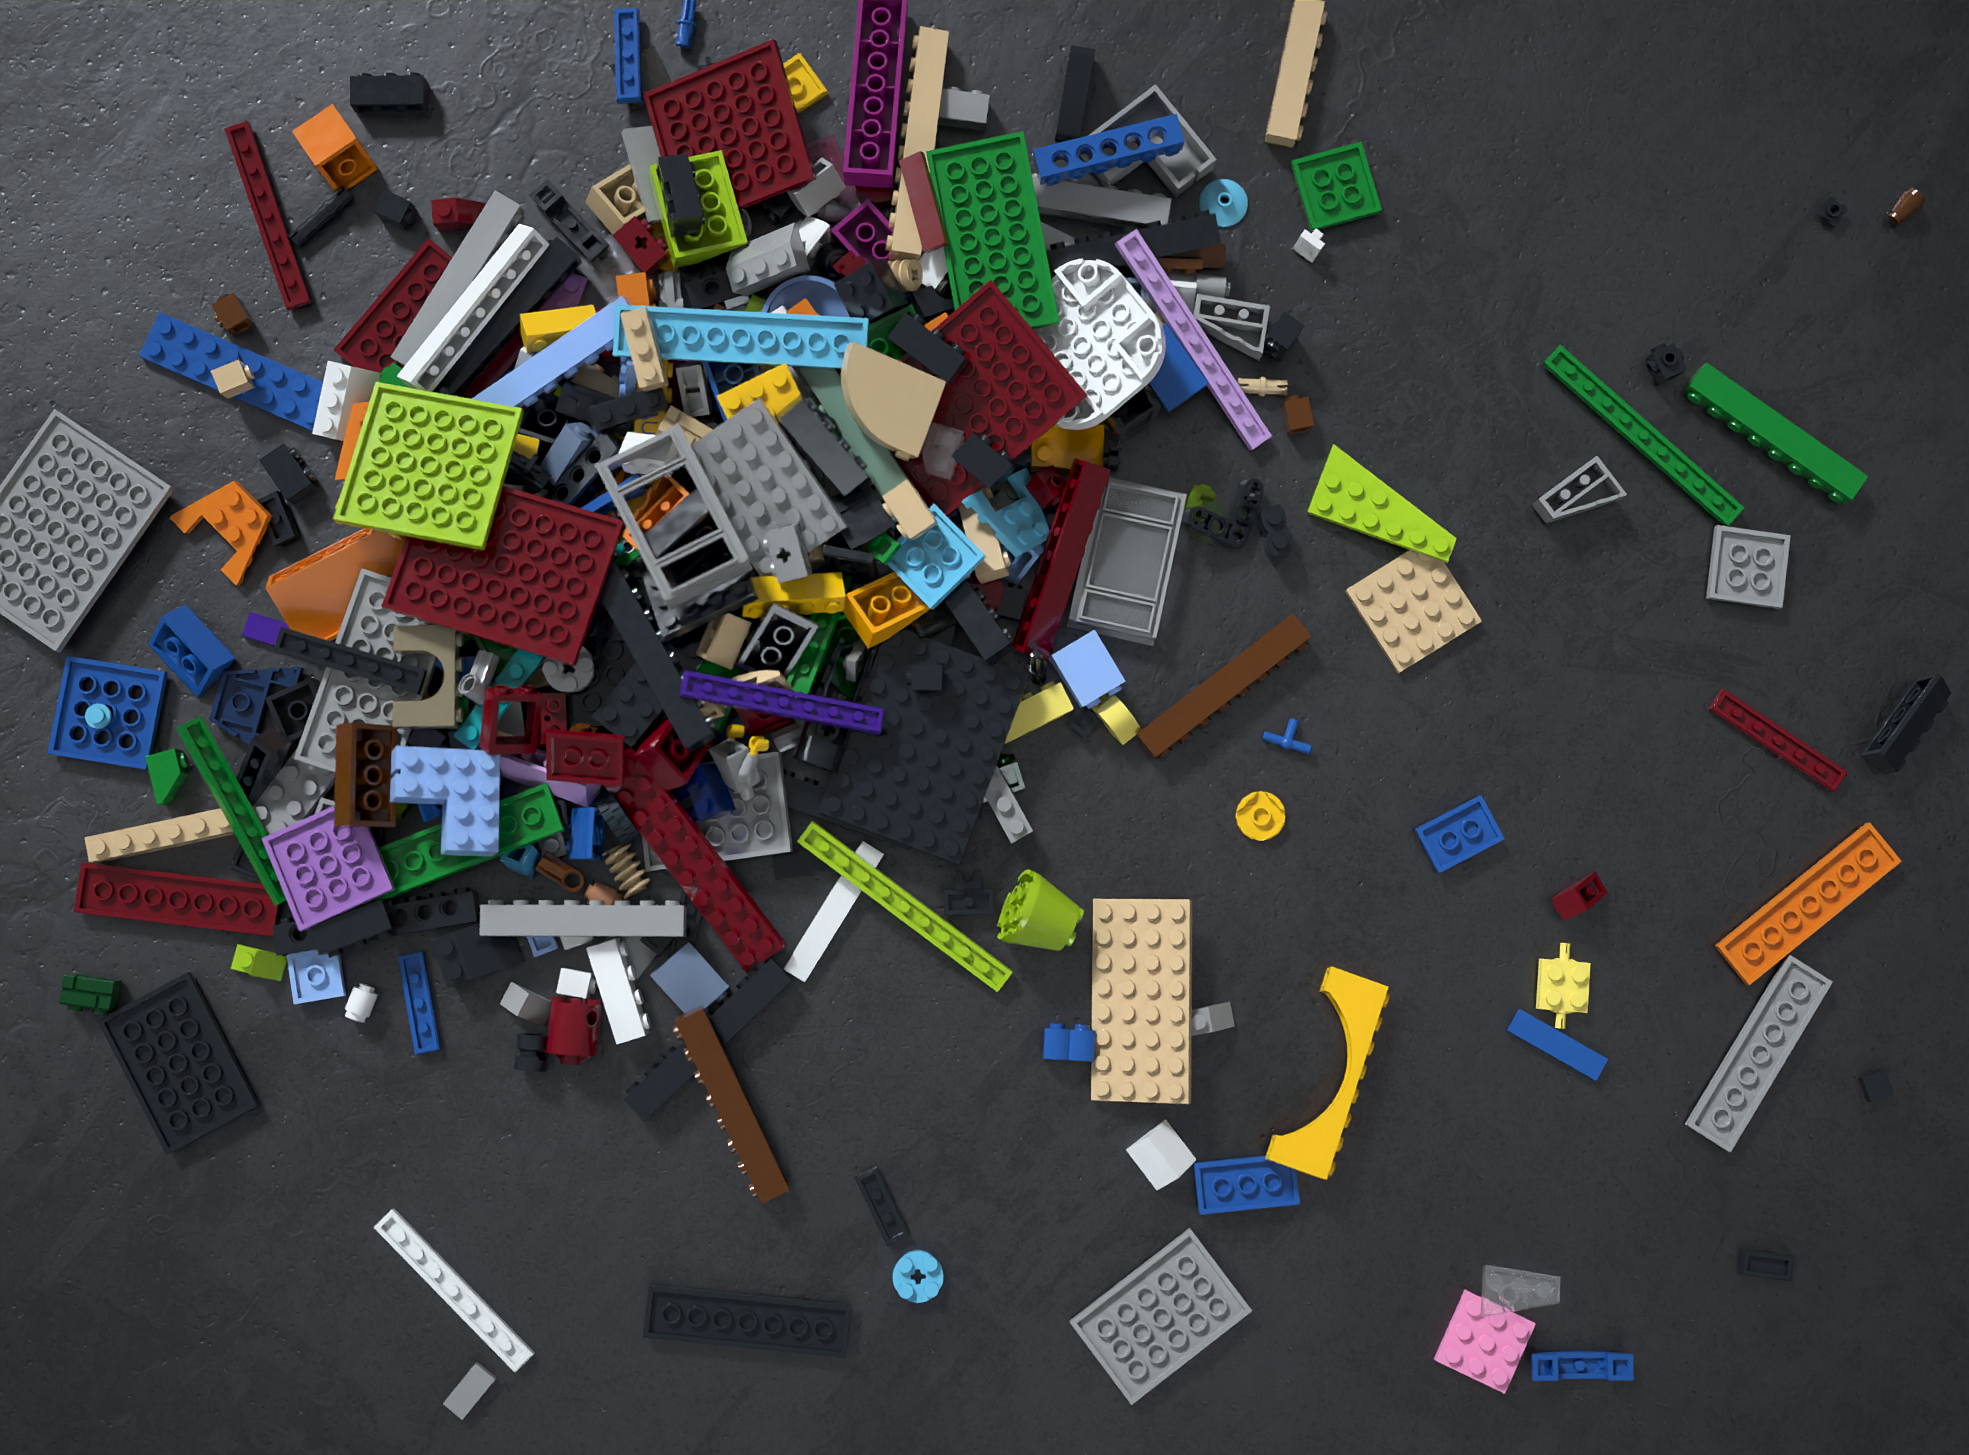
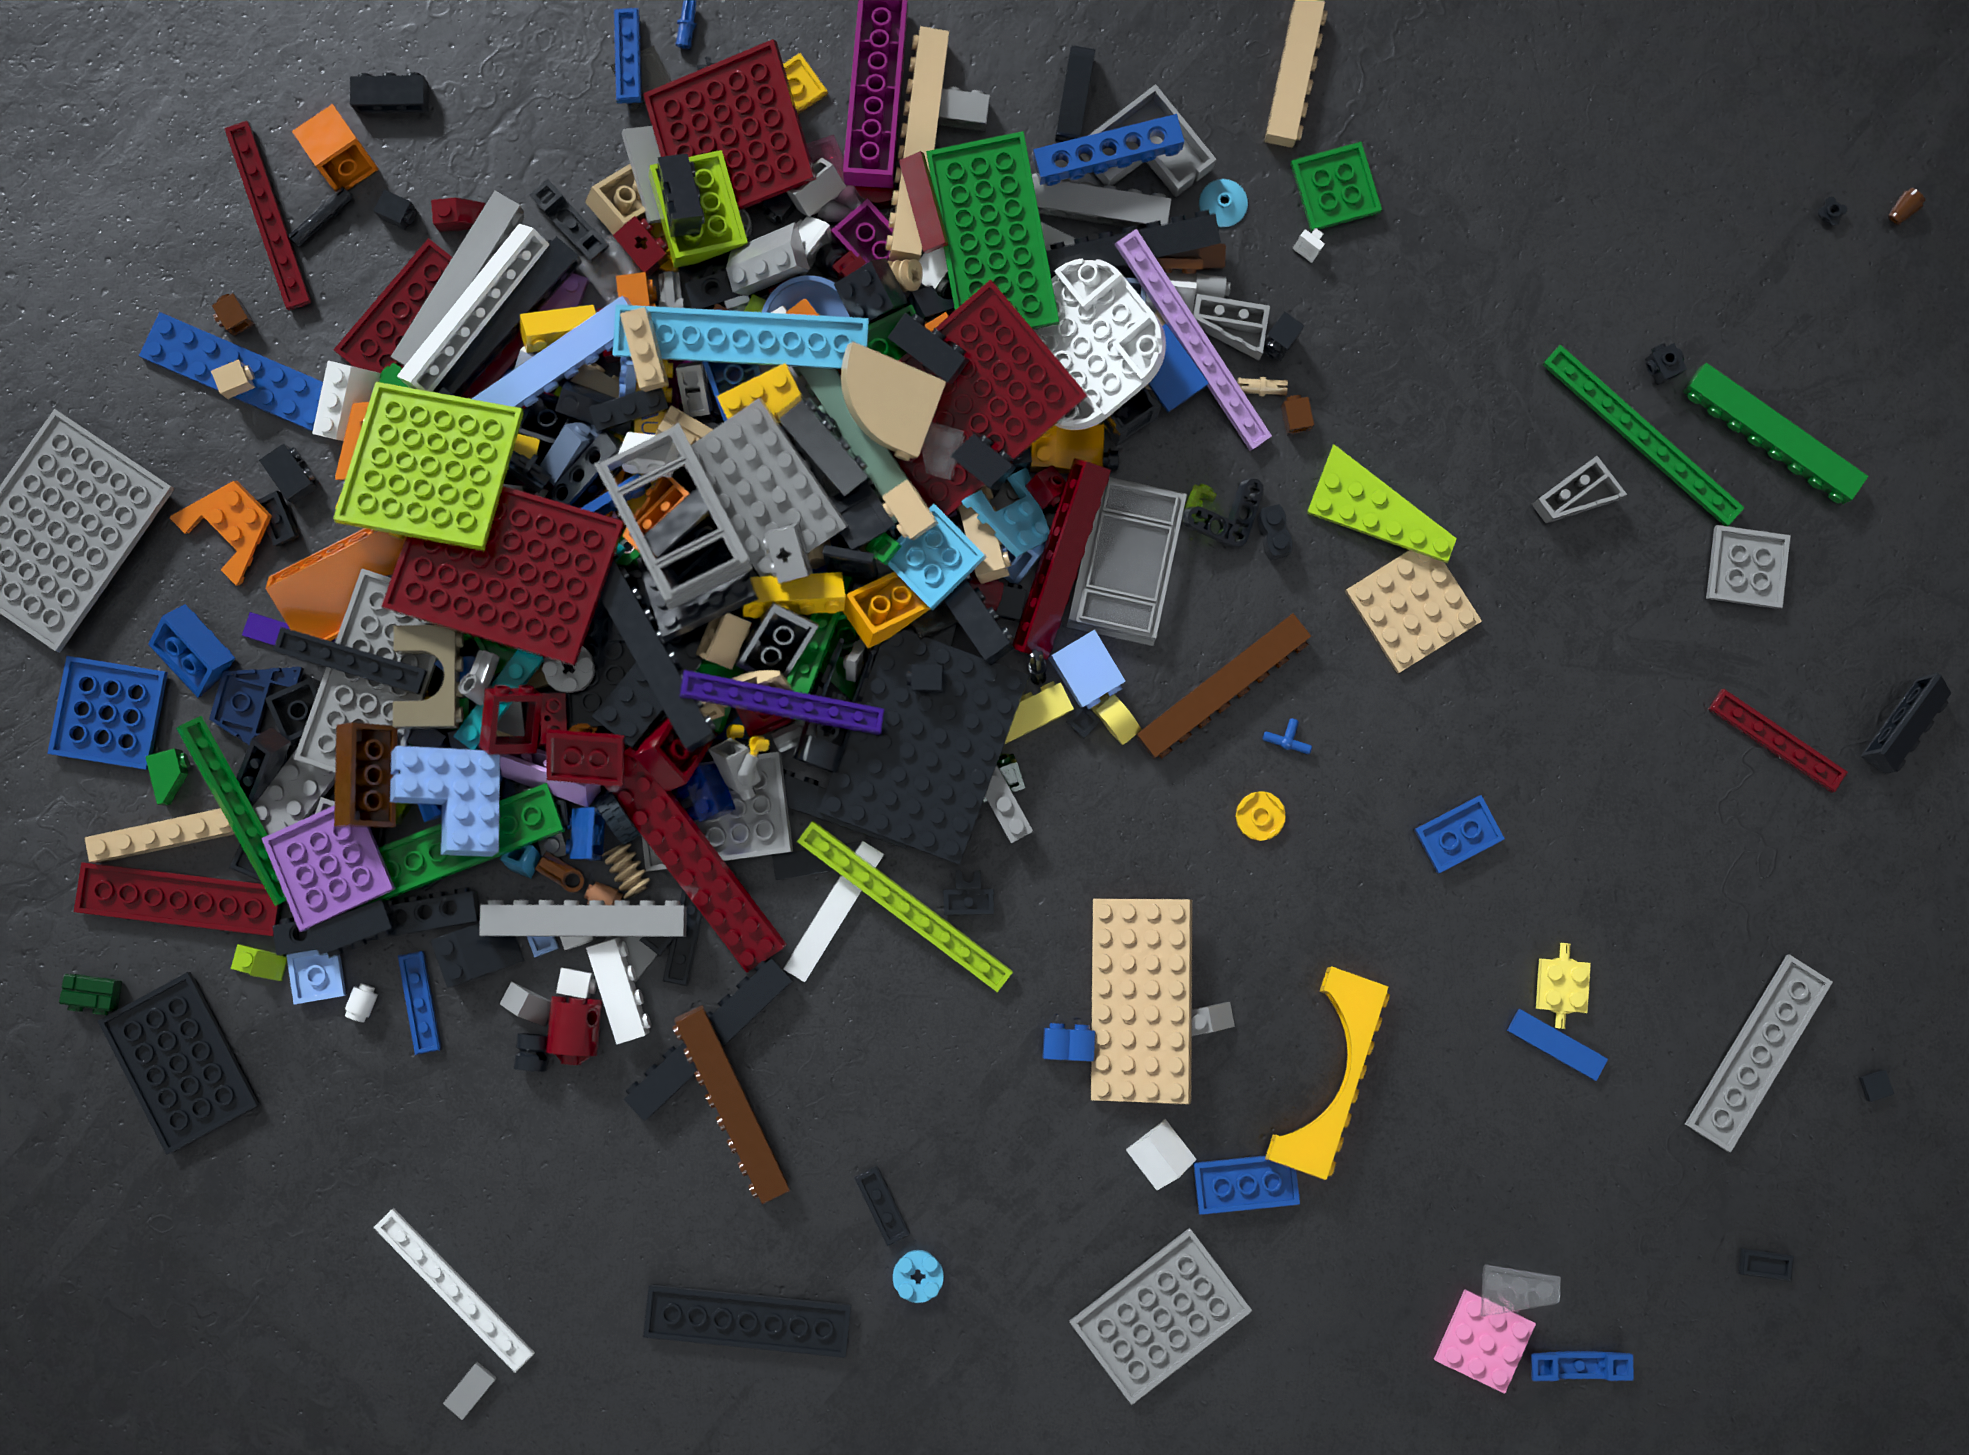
(98, 716): medium azure plate -> none
(689, 979): sand blue brick -> none
(1038, 915): lime cone -> none
(1579, 896): dark red slope -> none
(1808, 903): orange plate -> none

